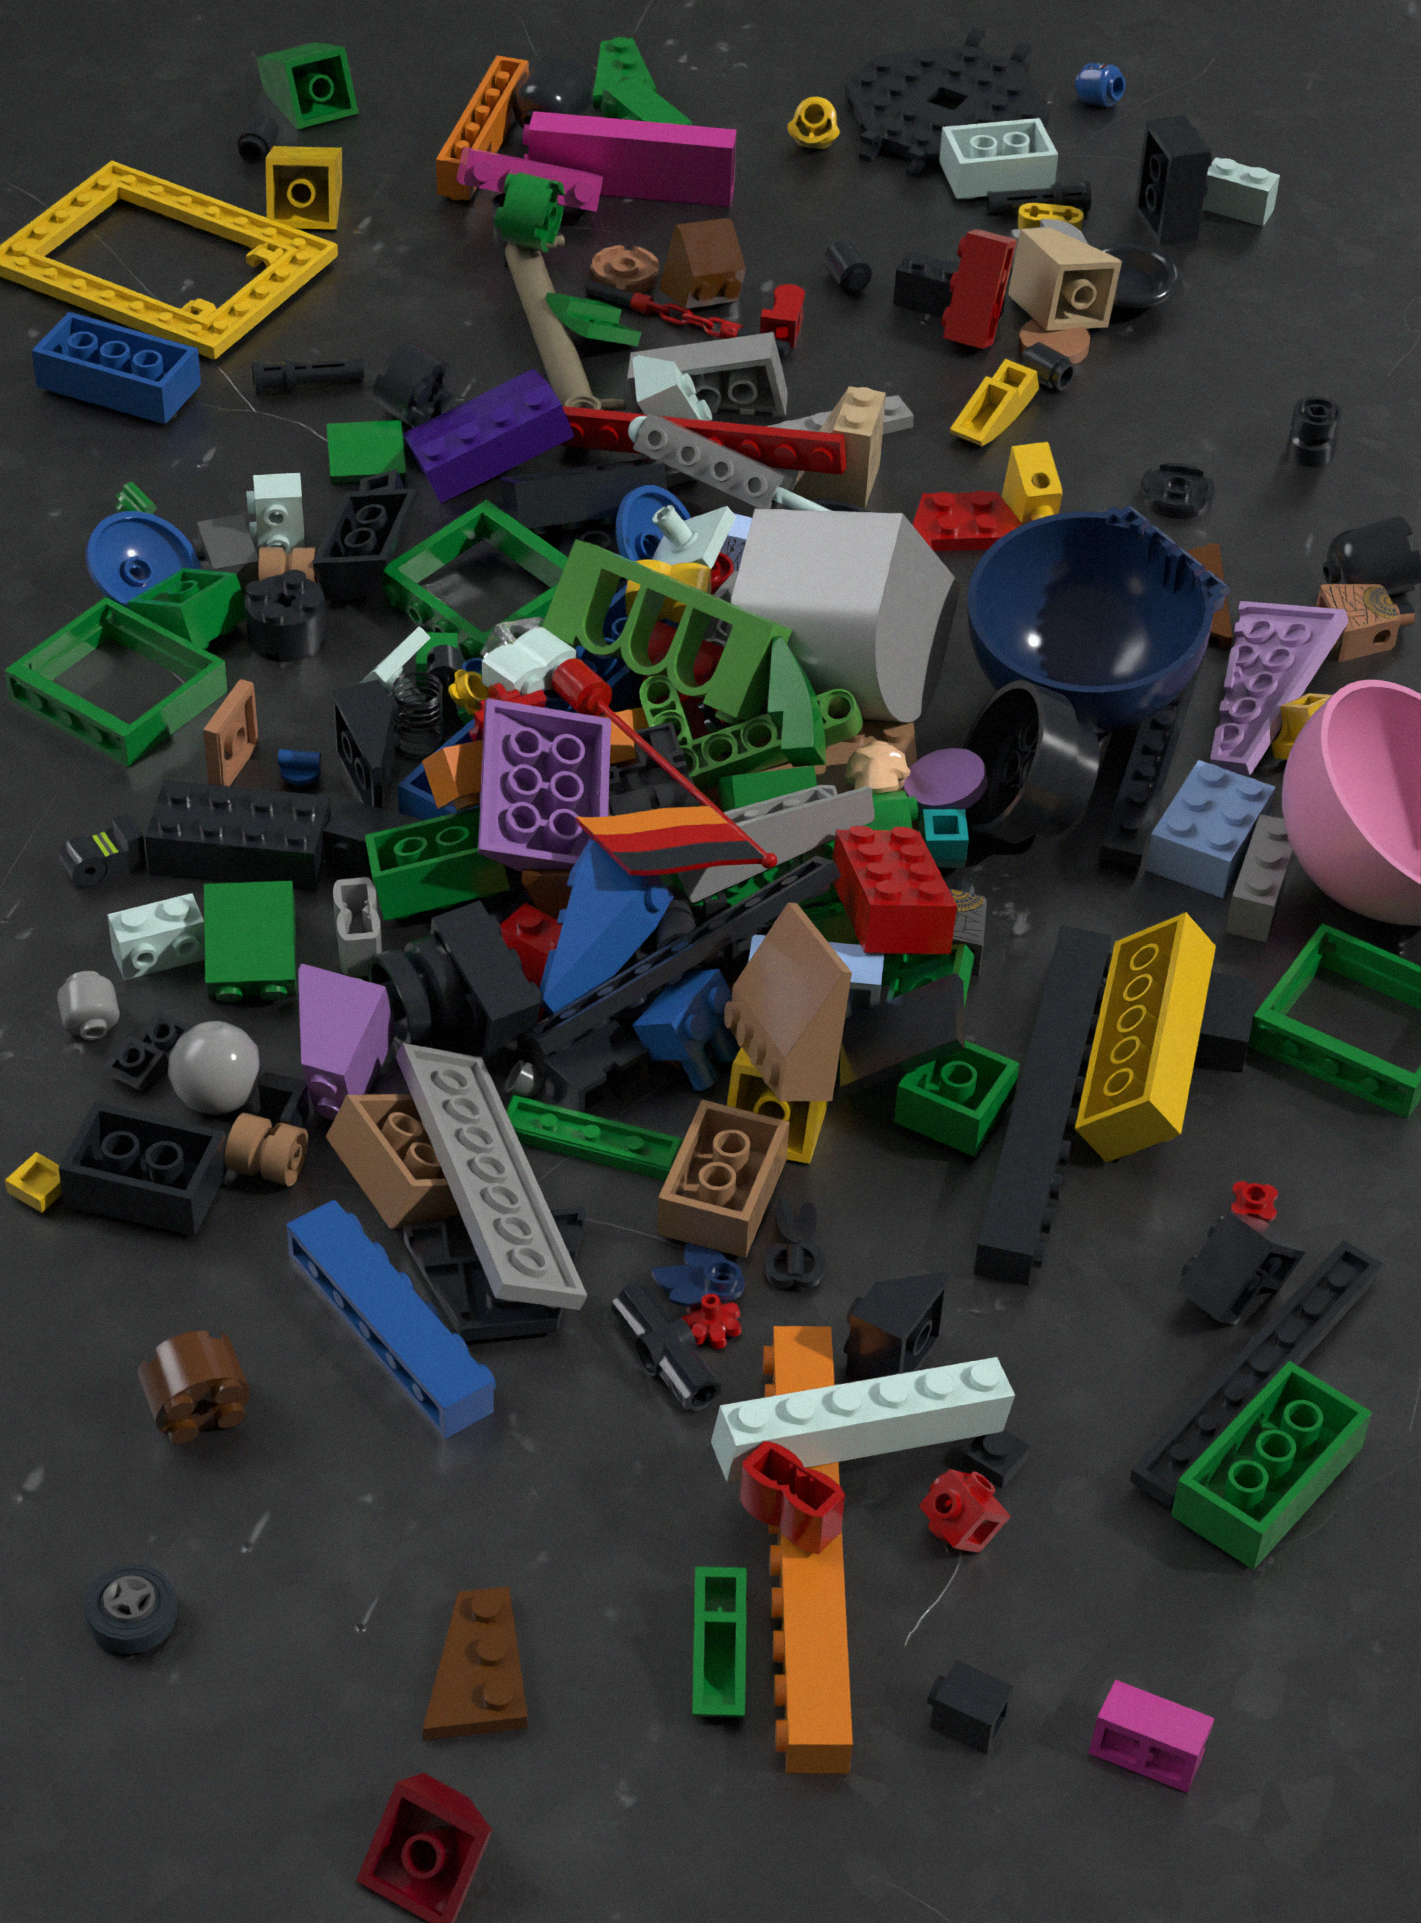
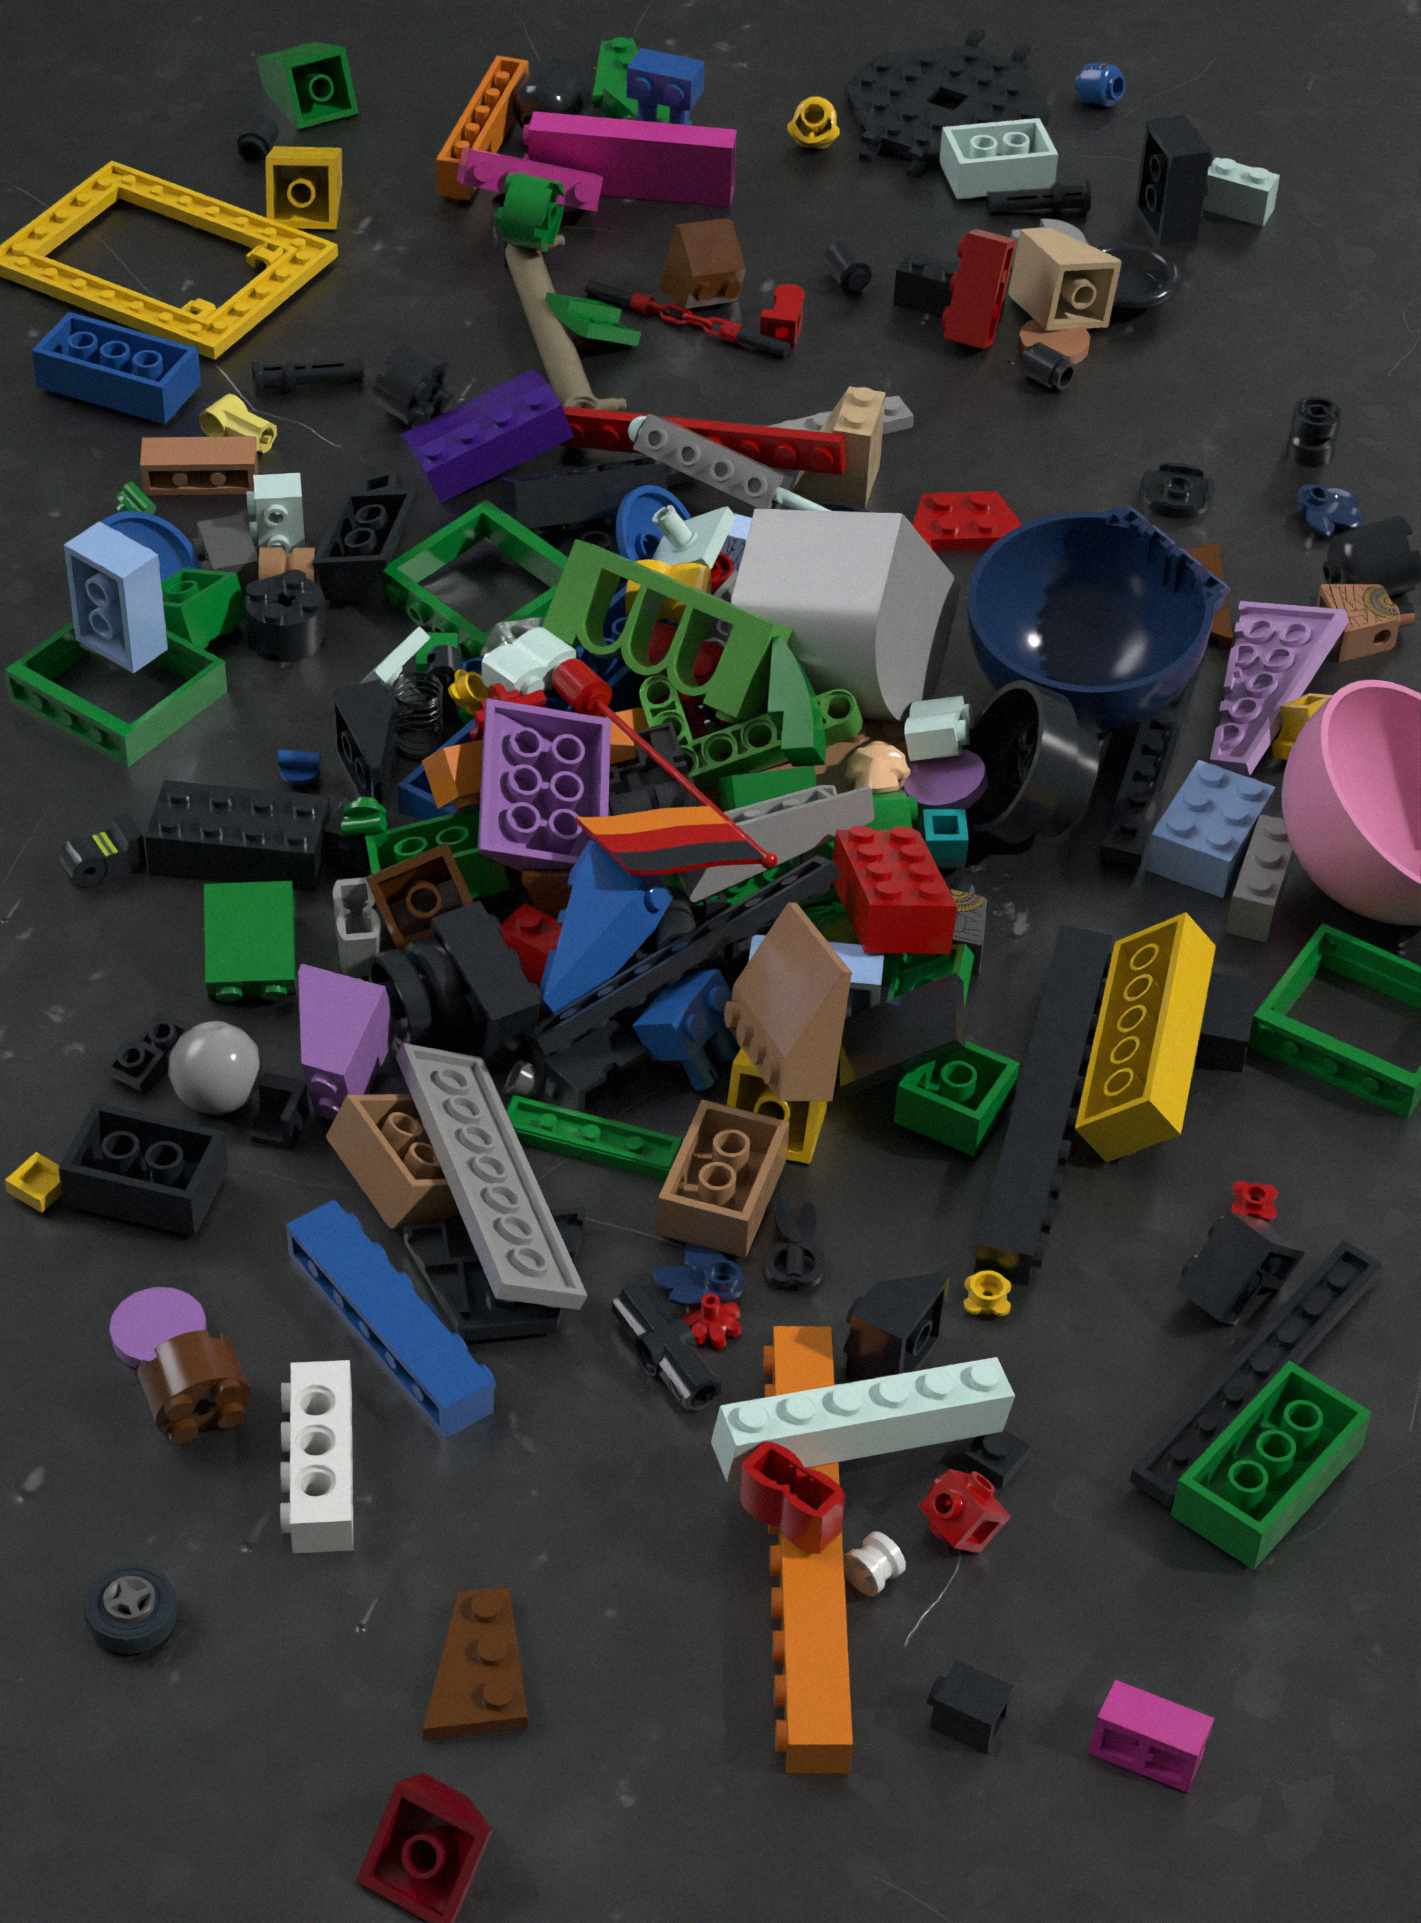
(88, 1004): light grey head -> none
(116, 596): none -> light blue brick
(151, 1319): none -> medium lavender tile
(157, 936): light aqua brick -> none
(198, 465): none -> nougat brick
(231, 419): none -> light yellow piece
(231, 735): nougat tile -> none
(259, 1147): medium nougat wheel -> none
(319, 1457): none -> white brick
(363, 817): none -> green plate
(364, 450): green slope -> none
(418, 891): none -> reddish brown slope
(625, 269): nougat tile -> none
(664, 80): none -> blue brick
(665, 391): light aqua slope -> none
(719, 1642): green slope -> none
(729, 373): light grey wedge -> none
(873, 1563): none -> white wheel
(938, 728): none -> light aqua brick
(987, 1293): none -> yellow plate
(996, 403): yellow slope -> none
(1032, 213): yellow beam -> none
(1037, 497): yellow torso -> none
(1328, 508): none -> dark blue plate

